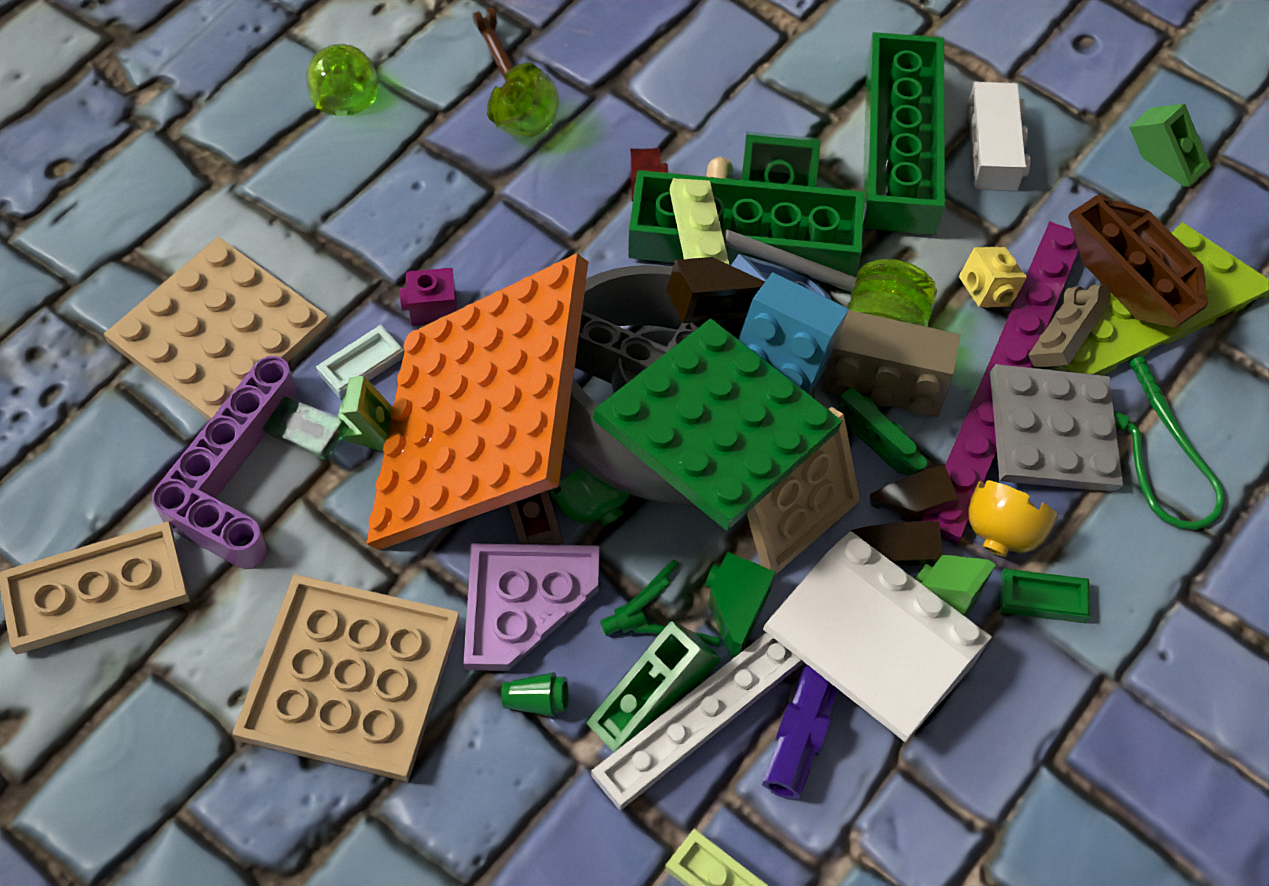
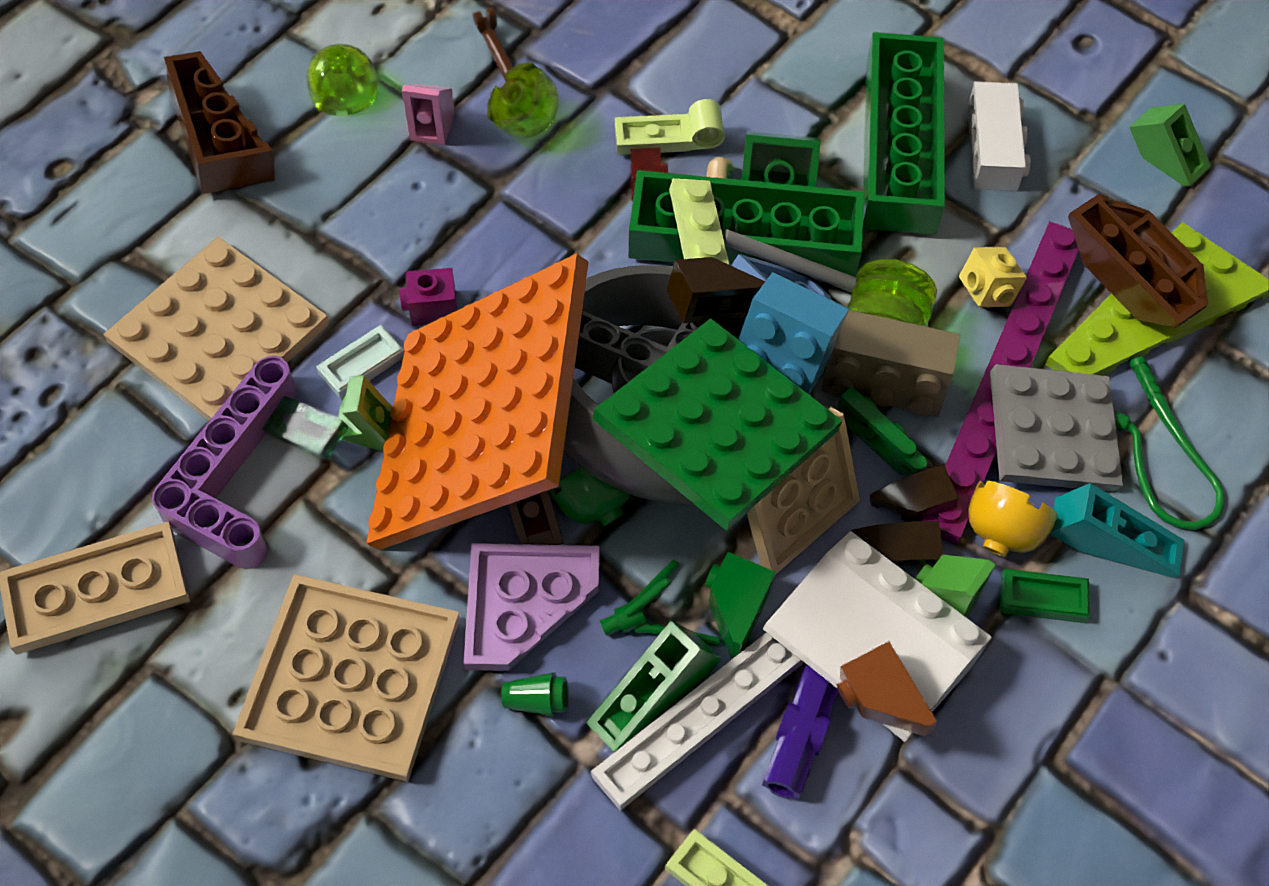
(216, 133): none -> reddish brown wedge
(428, 112): none -> bright pink slope
(672, 133): none -> yellowish green plate
(885, 691): none -> dark orange slope
(1070, 326): dark tan plate -> none
(1114, 531): none -> teal slope

